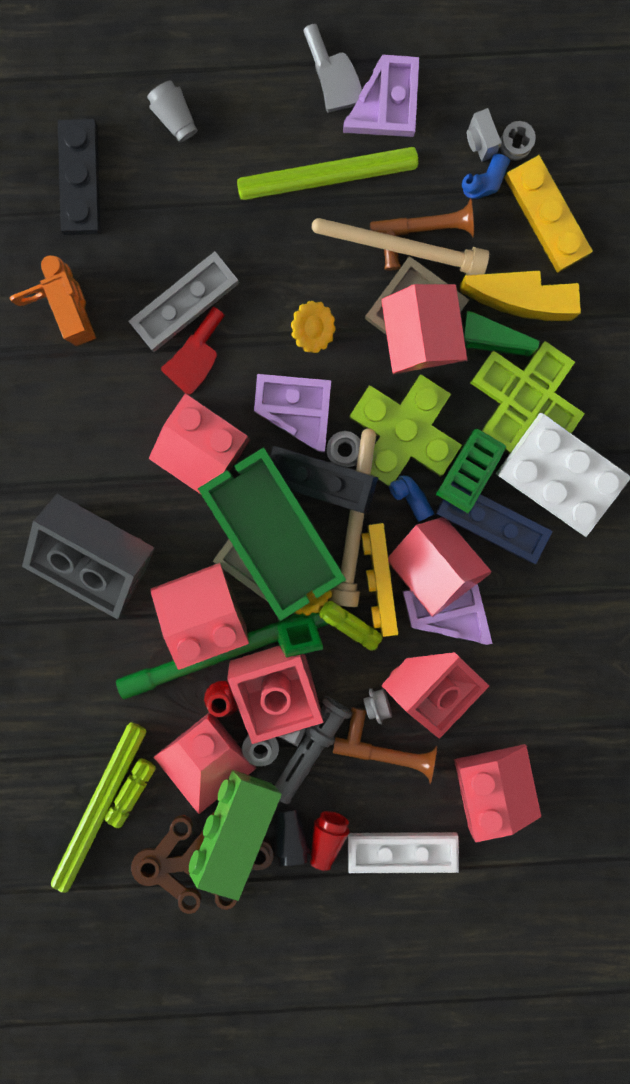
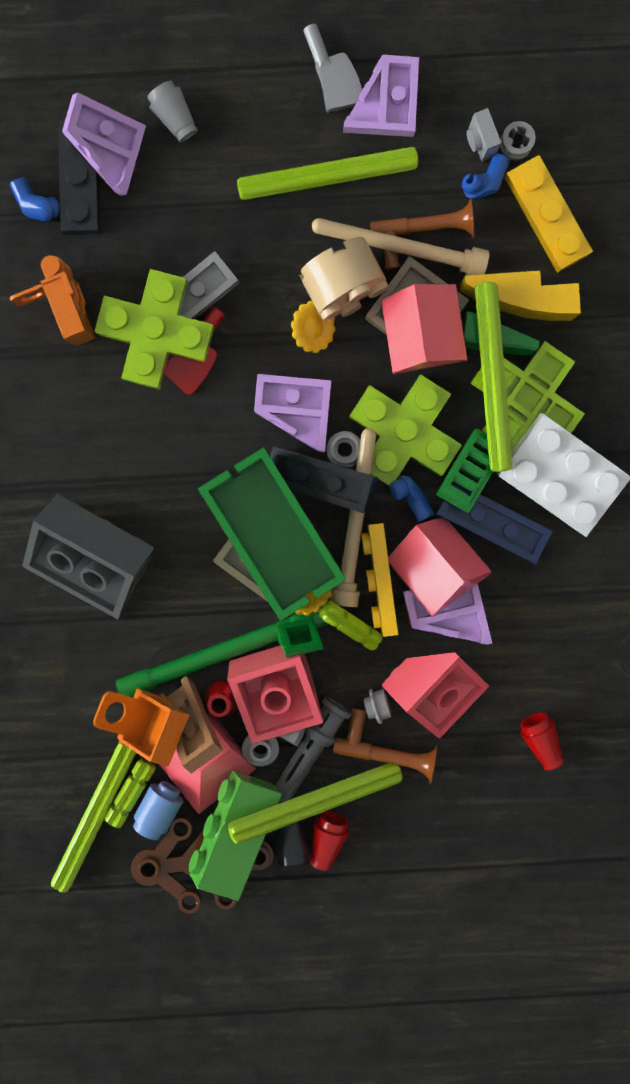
(32, 205): none -> blue arm
(104, 139): none -> lavender wing
(148, 724): none -> orange piece
(154, 329): none -> lime plate
(157, 810): none -> medium blue brick
(197, 444): coral slope -> none
(198, 739): none -> medium nougat hinge
(199, 616): coral slope -> none
(314, 803): none -> lime axle
(343, 278): none -> tan brick
(403, 852): white tile -> none
(493, 376): none -> lime axle
(498, 792): coral slope -> none
(542, 738): none -> red cone

